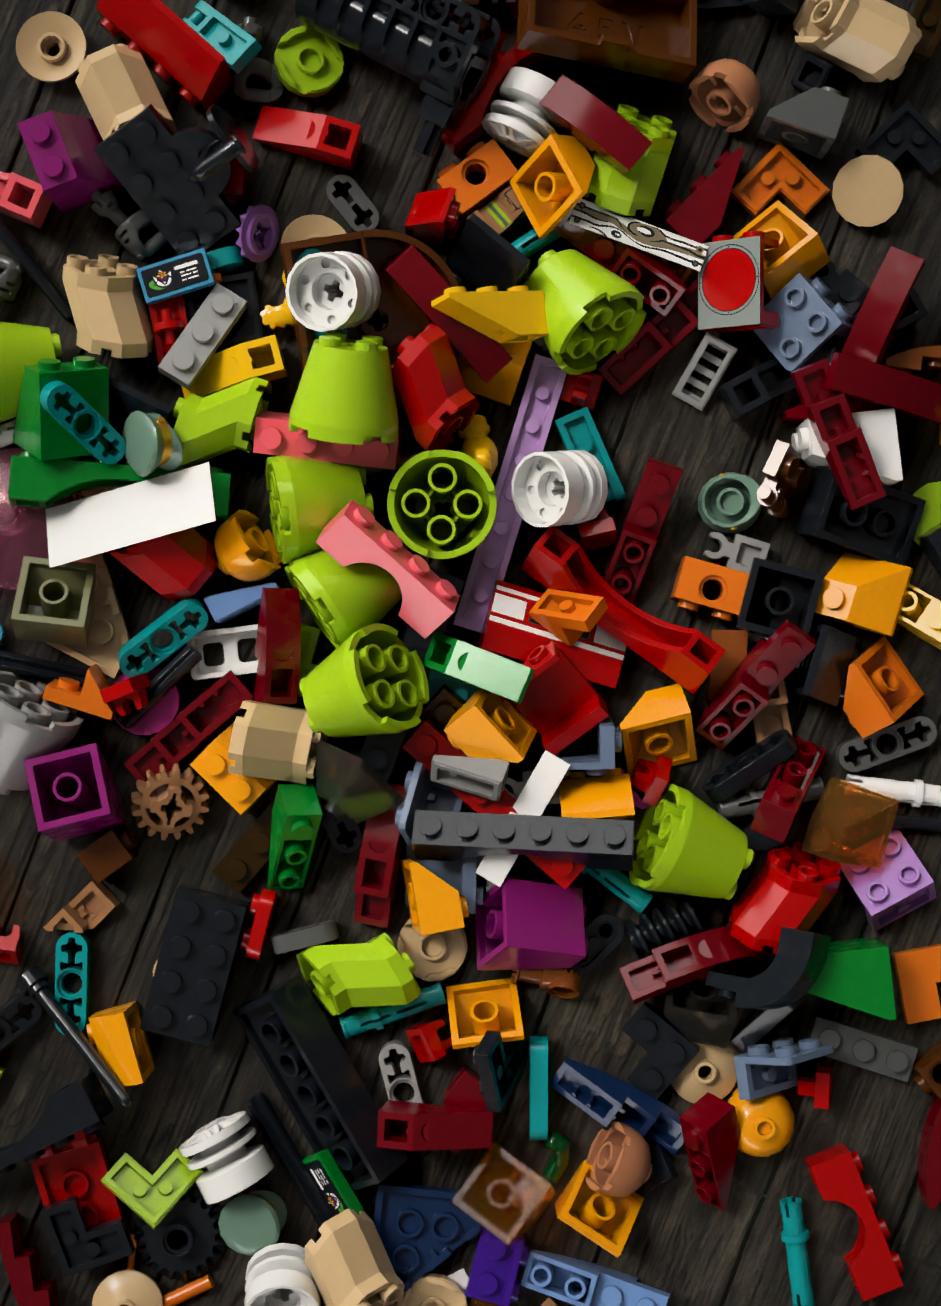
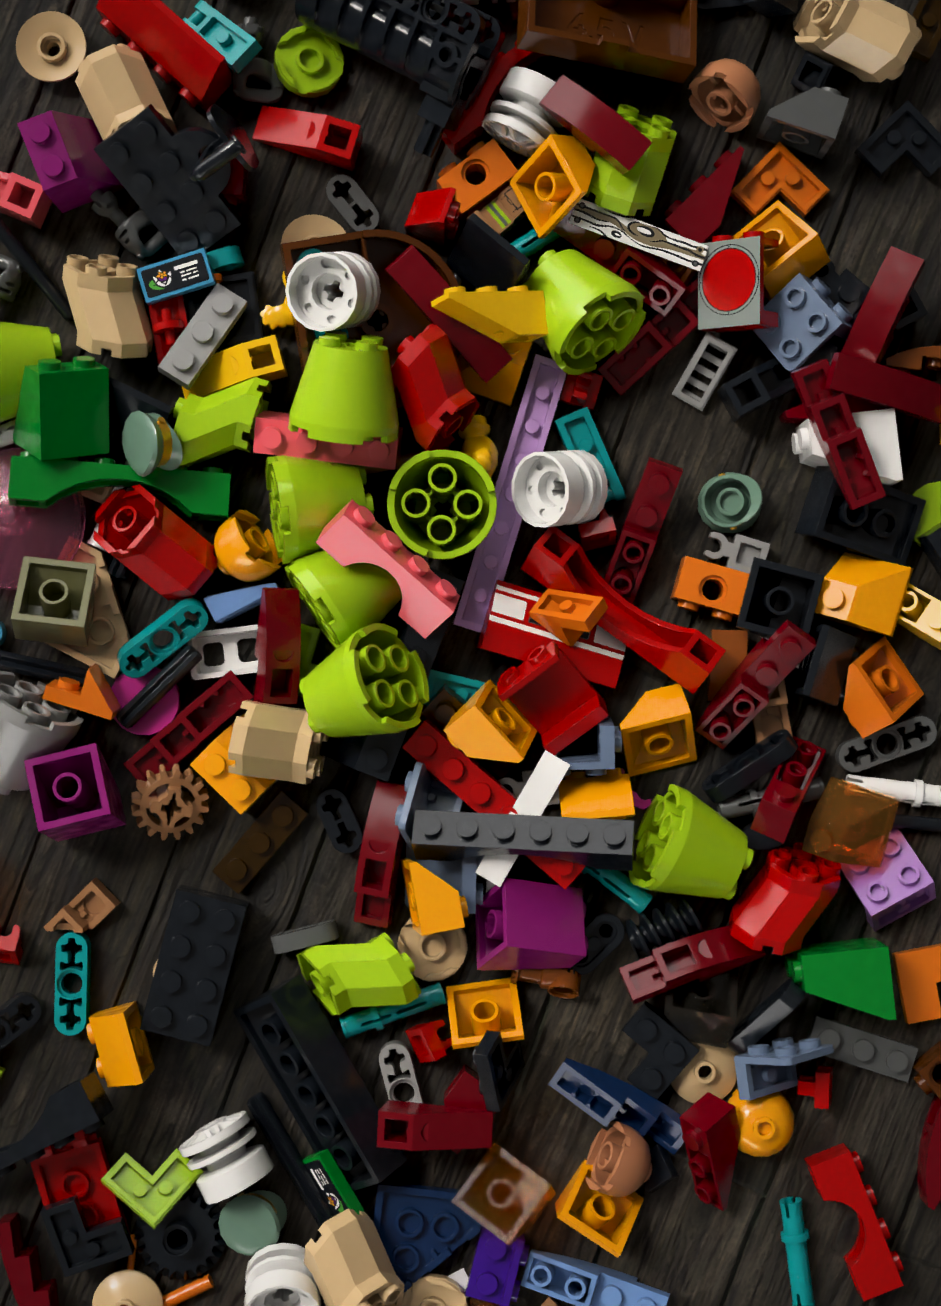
(35, 985): black piece -> none
(68, 419): teal beam -> none
(108, 854): reddish brown brick -> none
(121, 693): red tile -> none
(130, 515): white sticker -> none
(255, 938): red plate -> none
(265, 239): medium lavender gear -> none
(293, 835): green slope -> none
(351, 786): clear smoke slope -> none
(470, 774): light grey slope -> none
(478, 667): slope -> none
(538, 1088): teal beam -> none
(561, 1157): dark green arm -> none
(651, 778): red tile -> none
(784, 474): reddish brown plate -> none
(788, 978): black arch -> none
(868, 190): tan tile -> none

